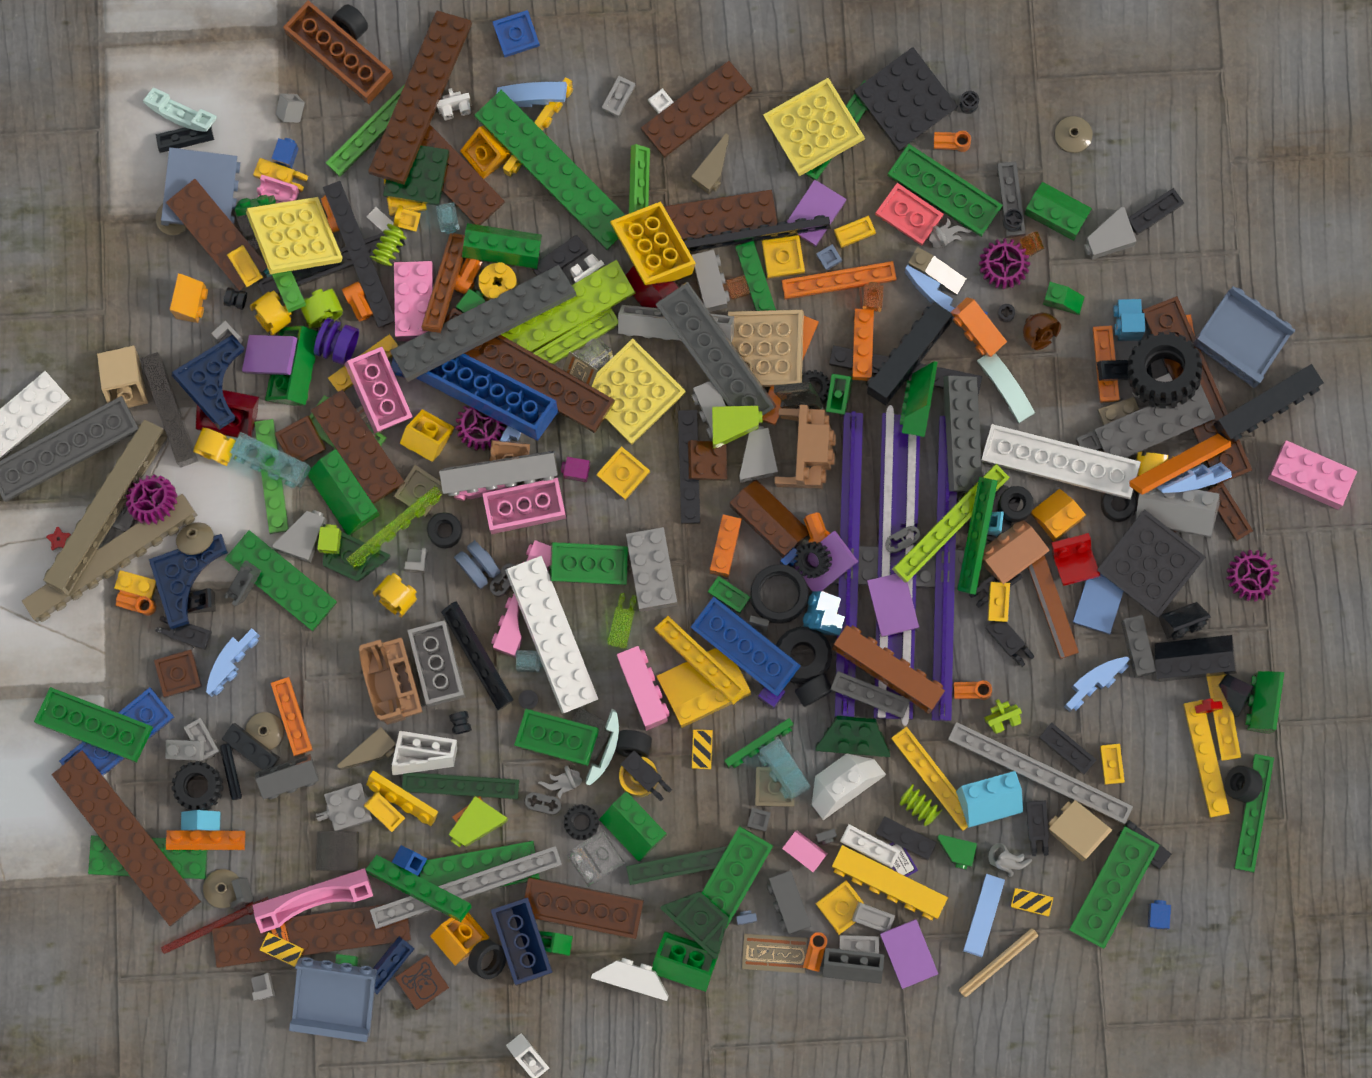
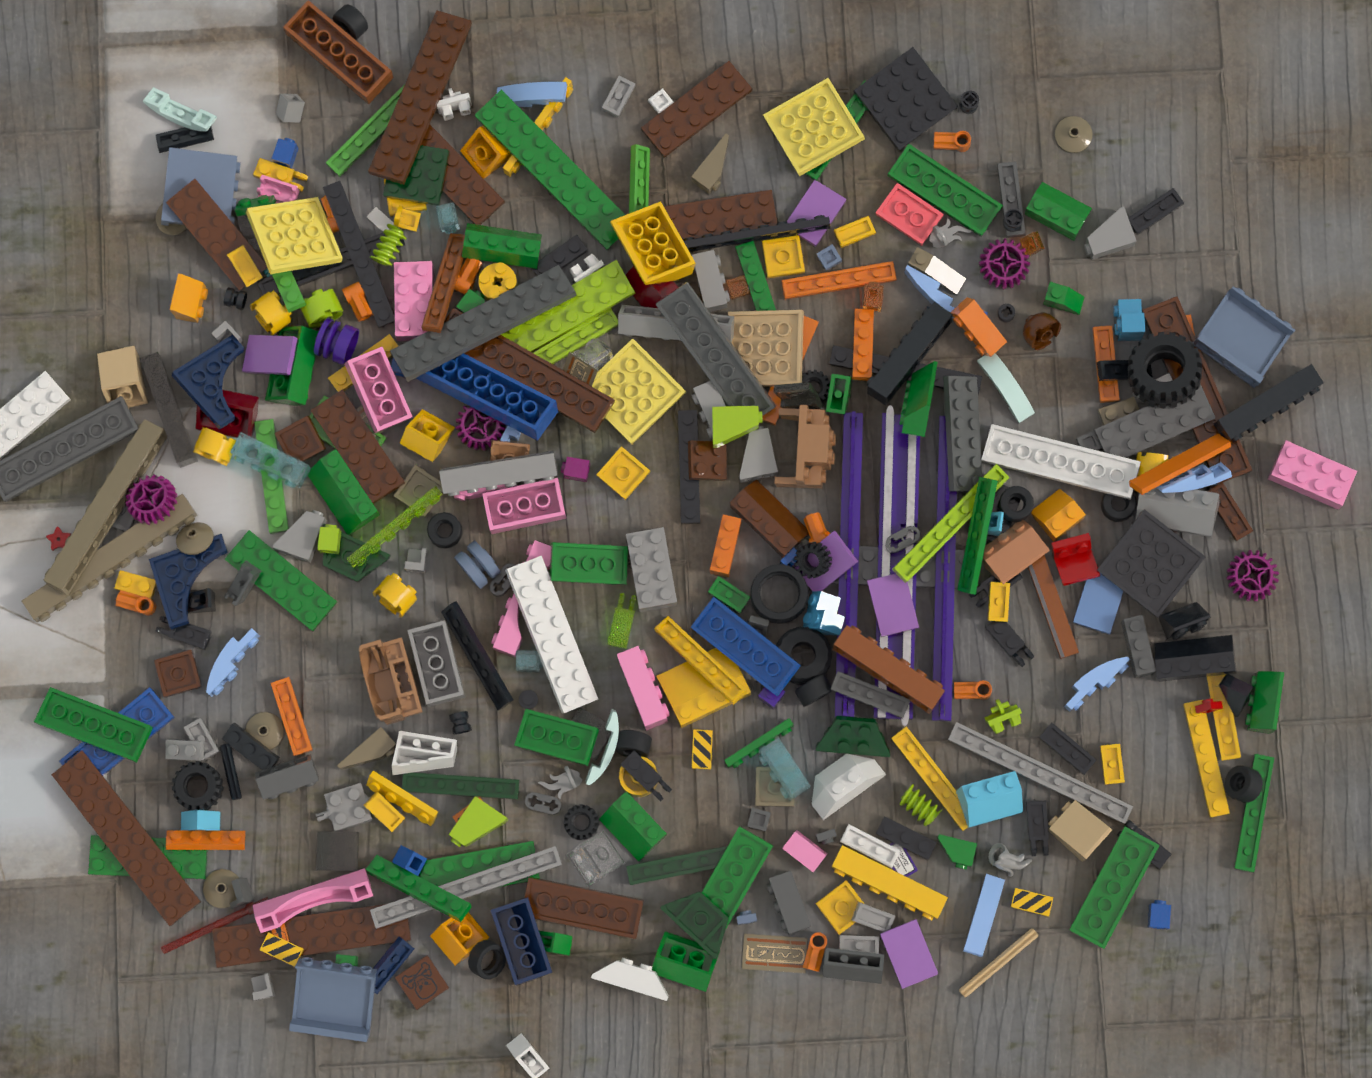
(516, 33): blue plate -> none

